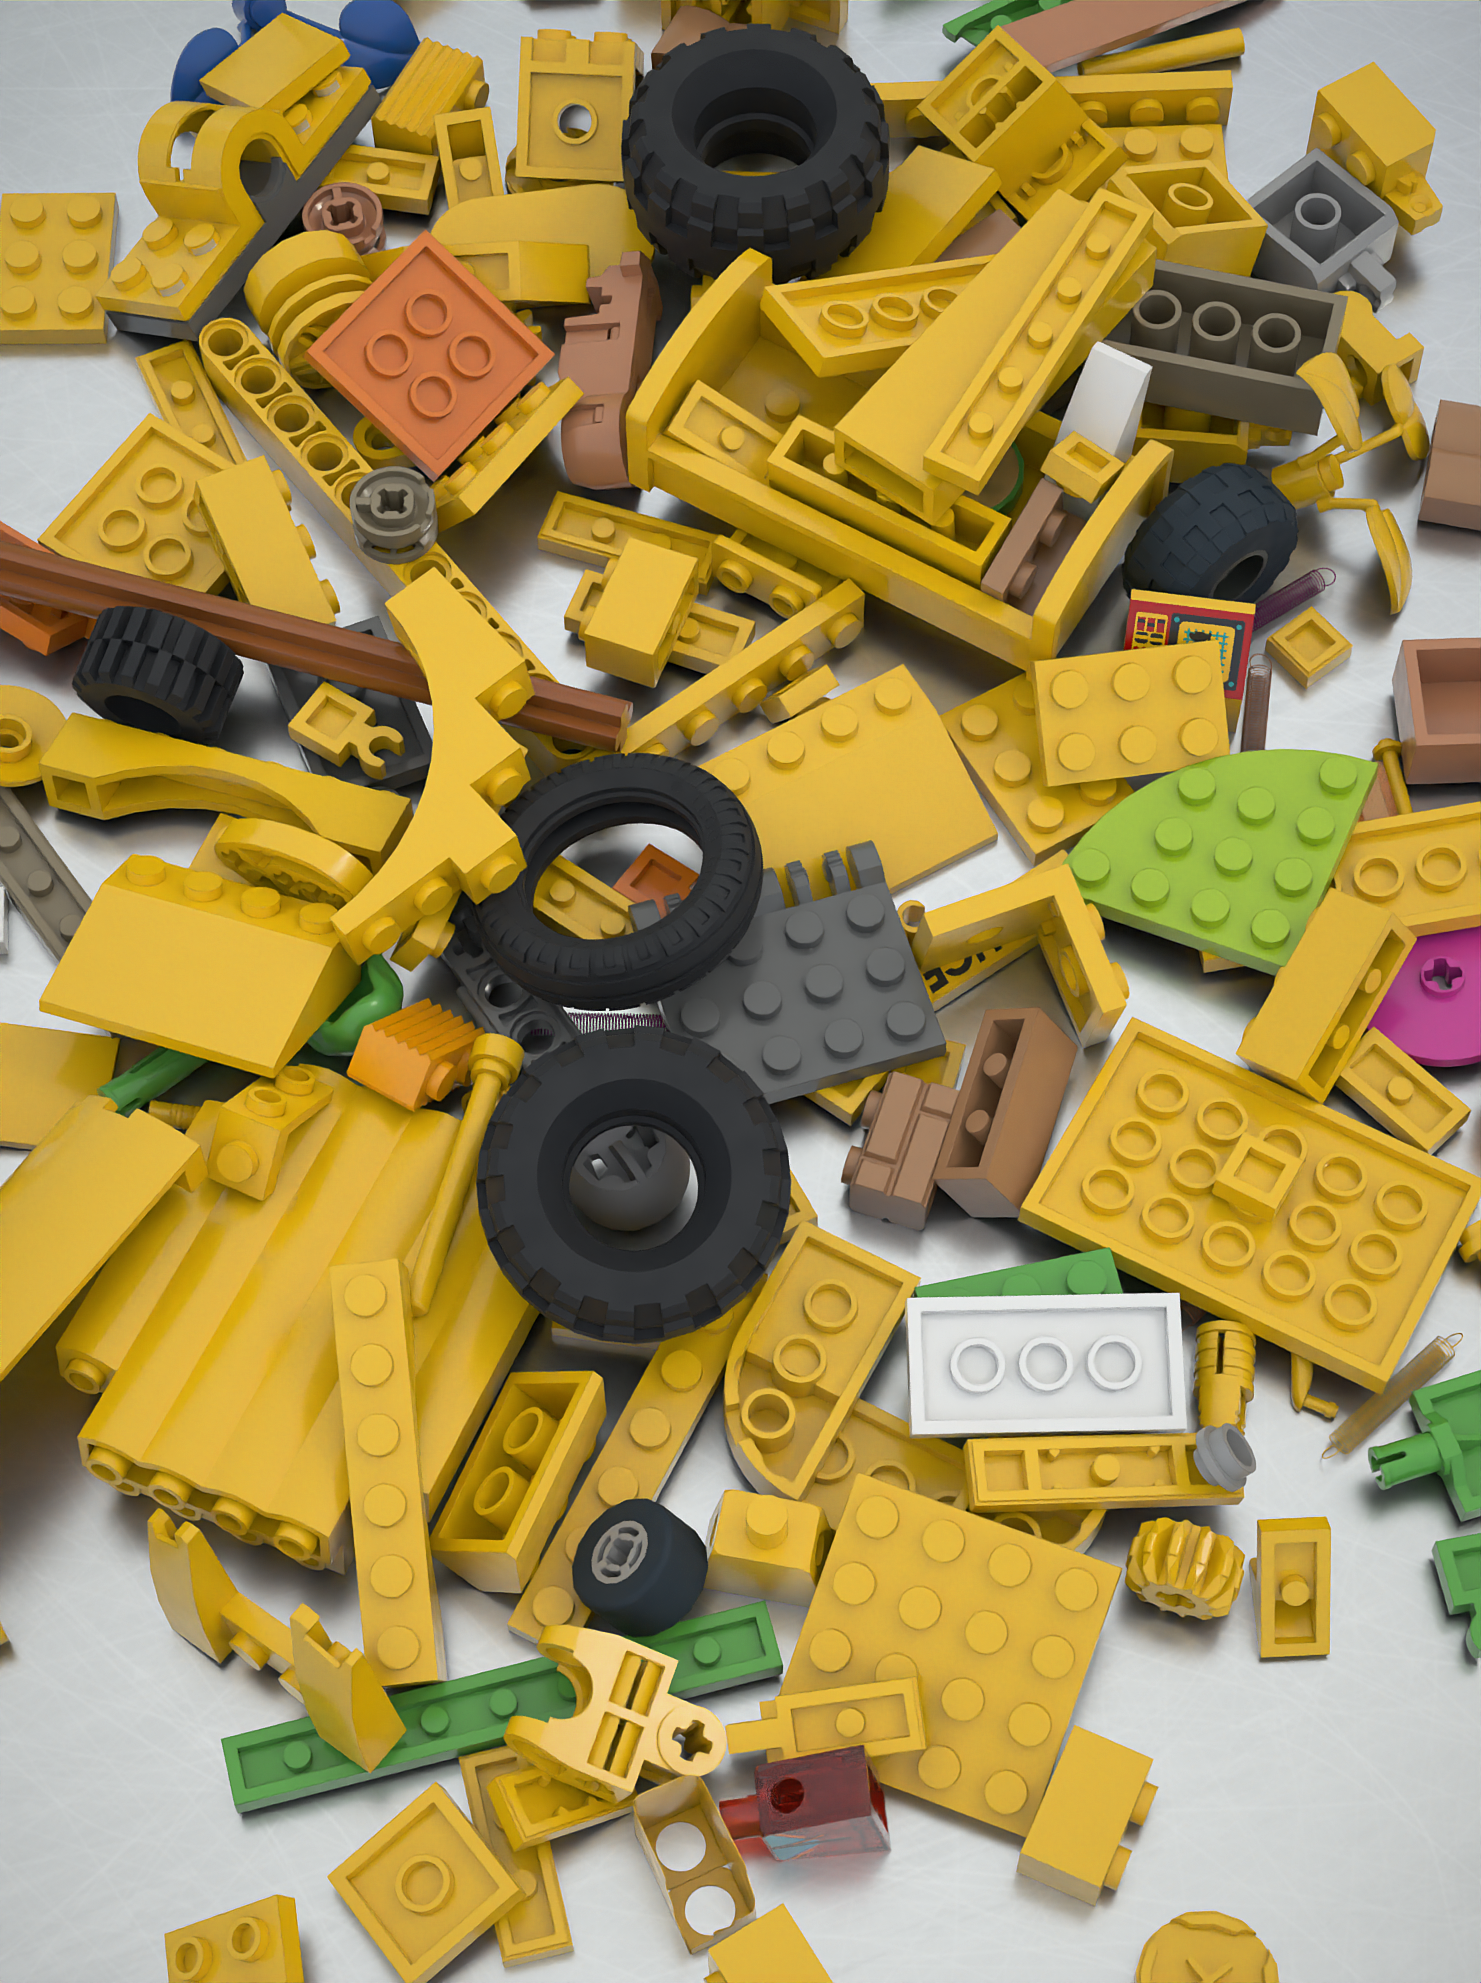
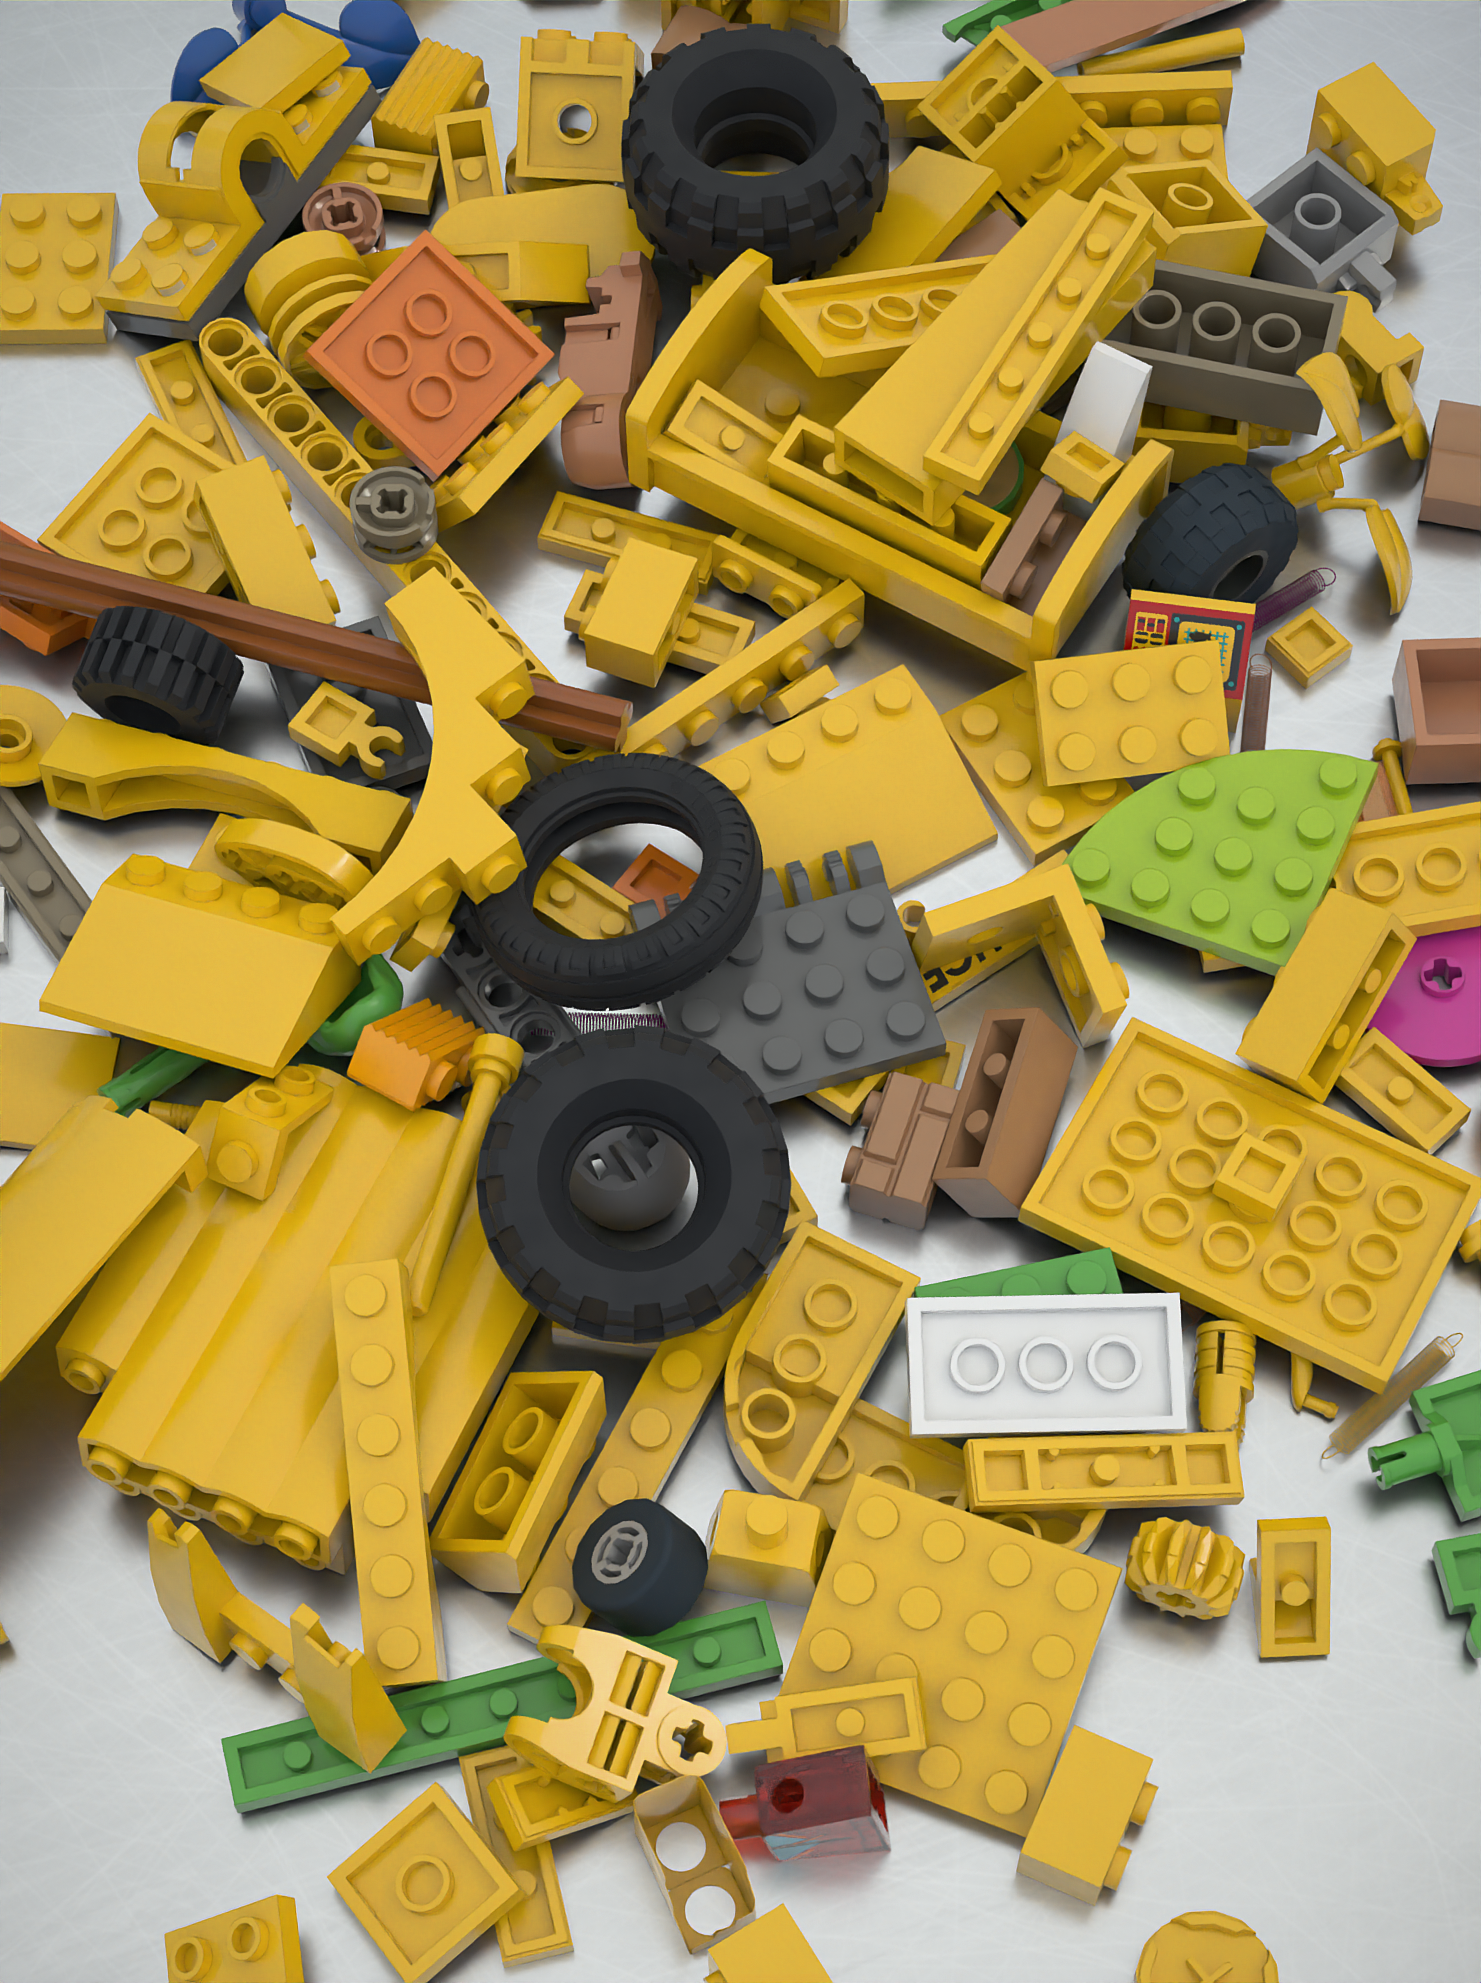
(1224, 1457): light grey plate -> none

